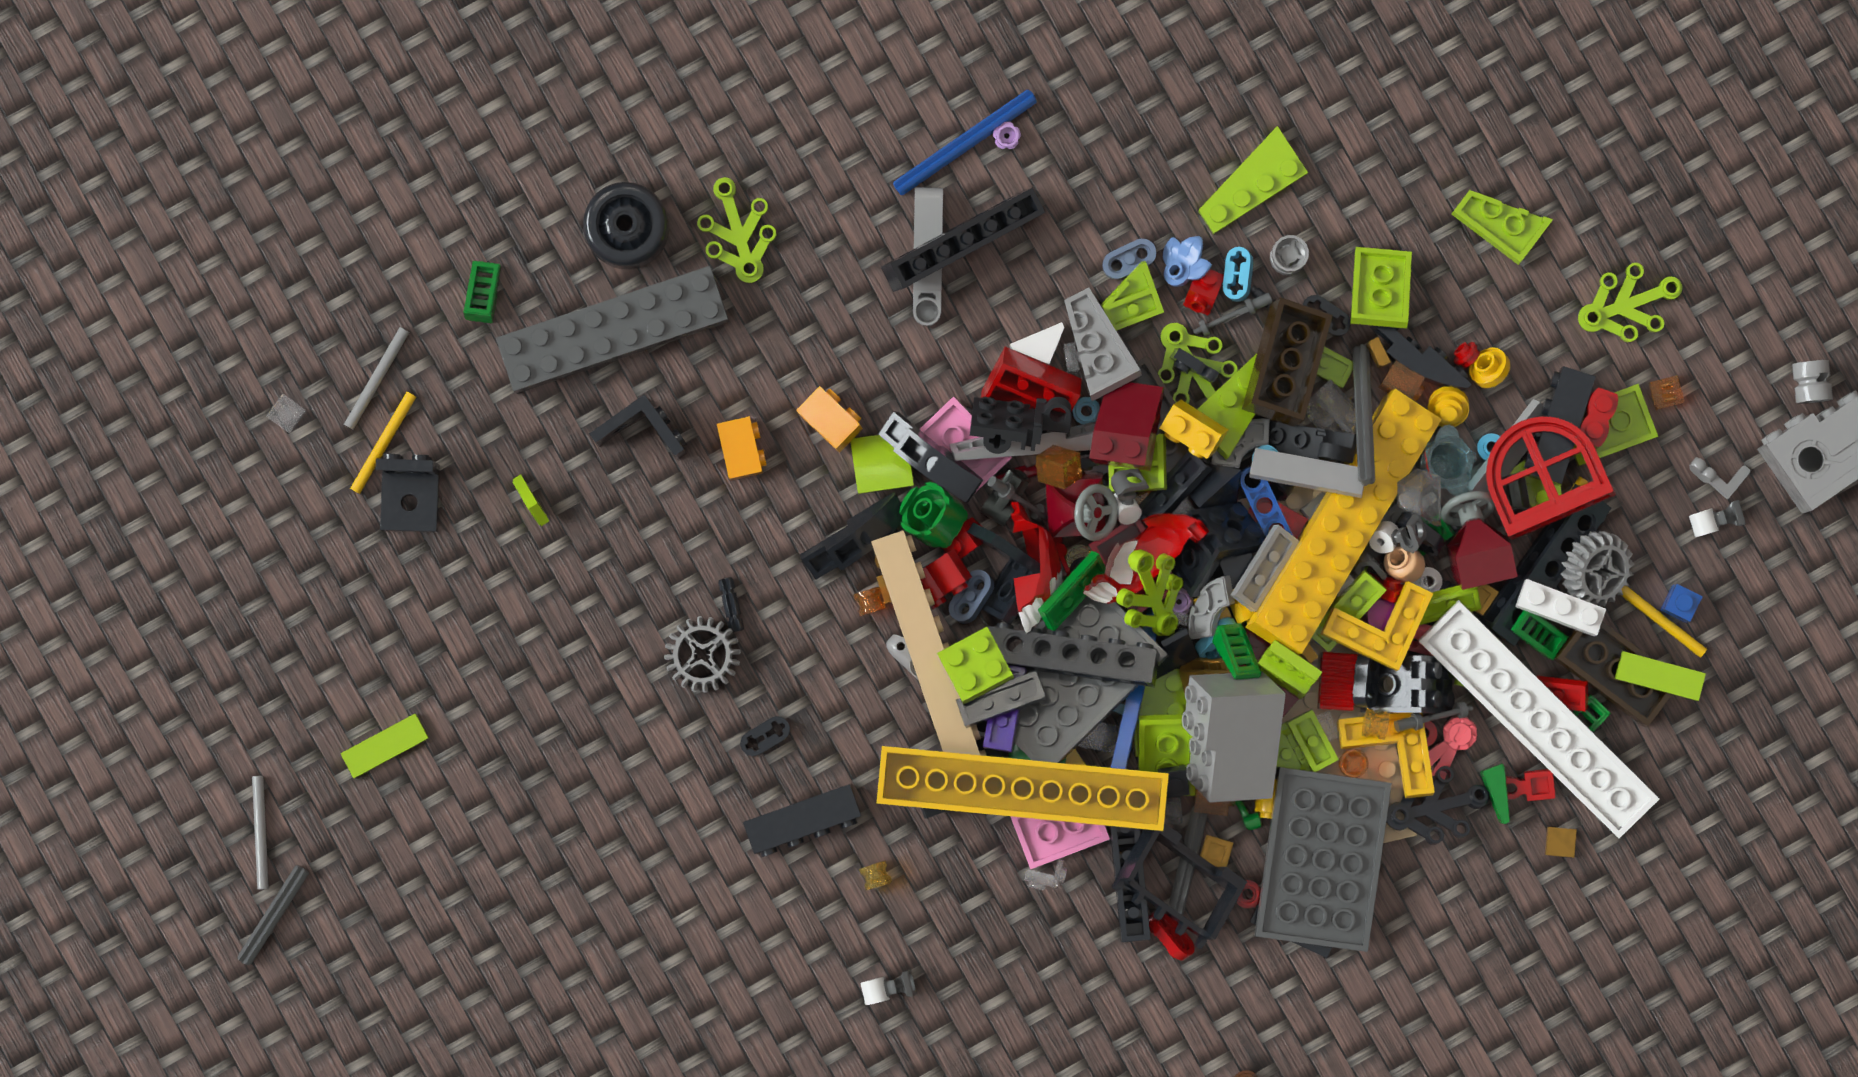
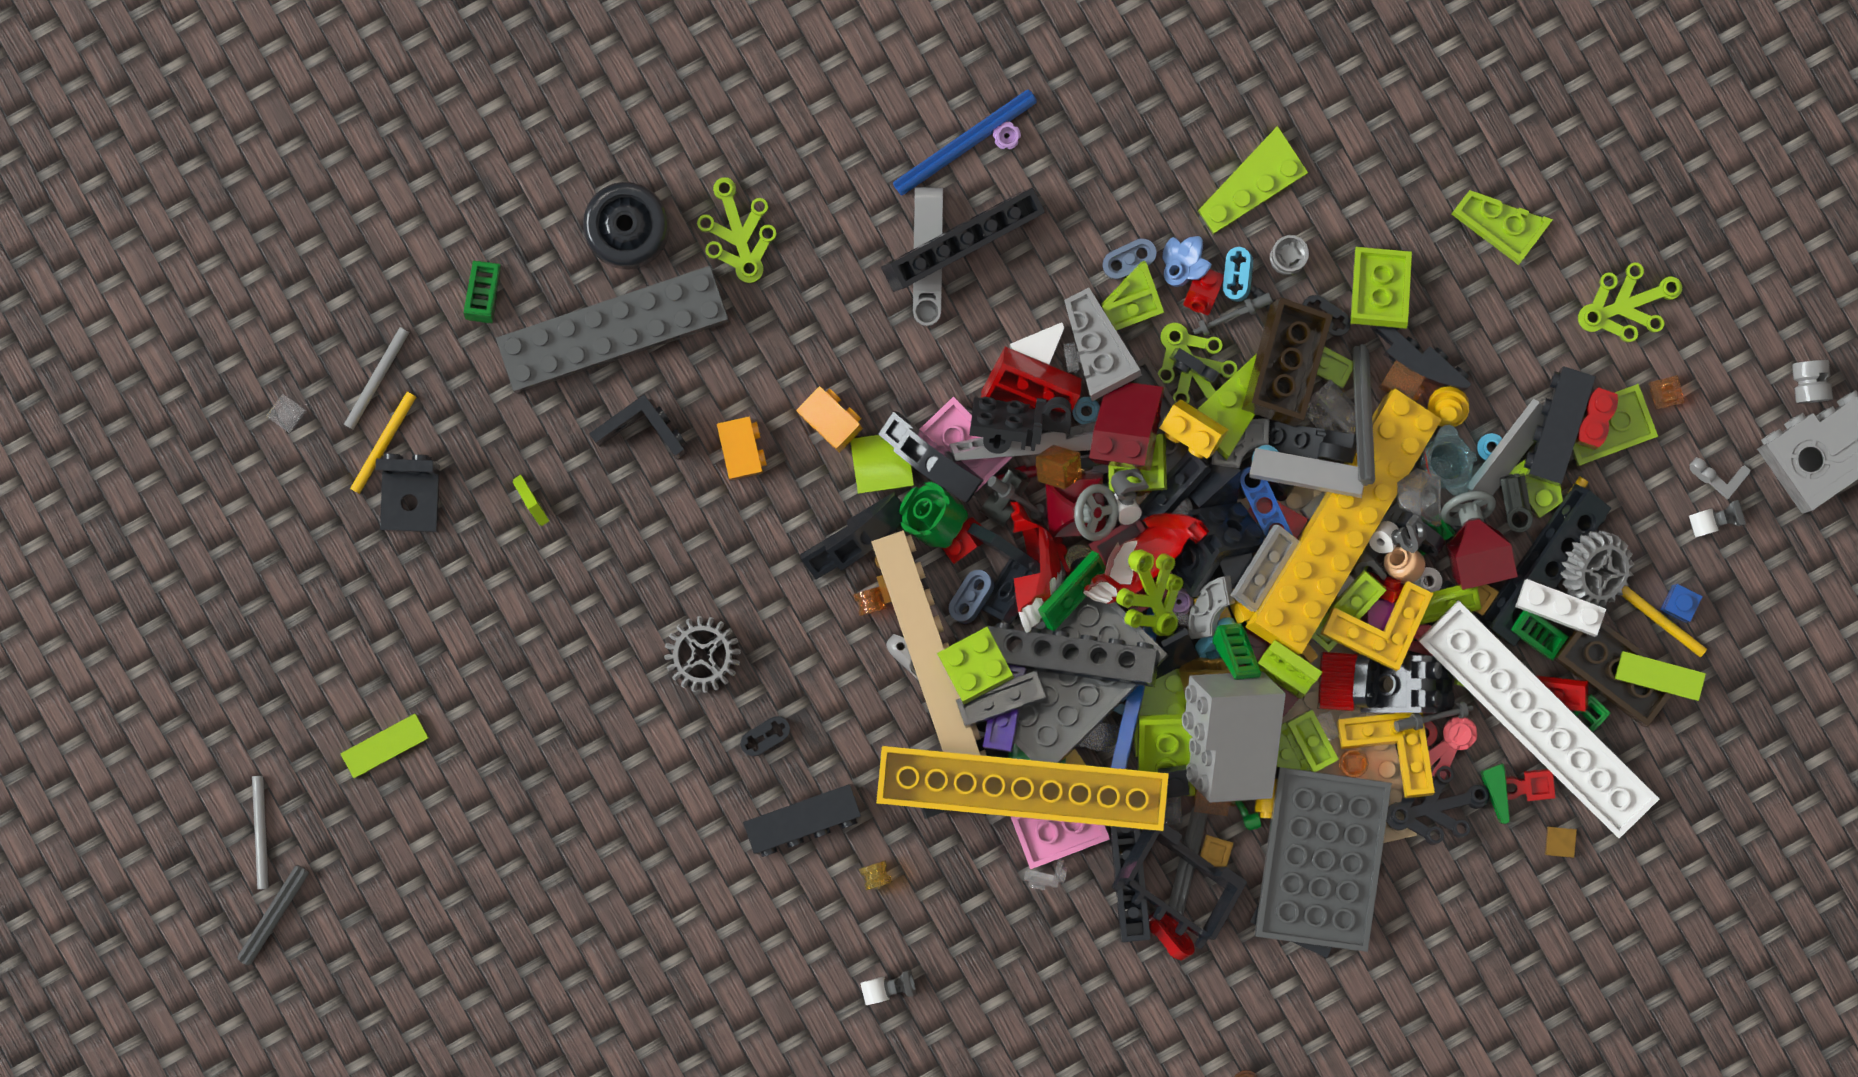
(731, 604): black axle -> none
(945, 576): red brick -> none
(1254, 900): red plate -> none
(1375, 723): clear yellow wheel -> none
(1378, 353): pearl gold tile -> none
(1466, 354): red plate -> none
(1490, 368): yellow plate -> none
(1558, 505): red window -> none

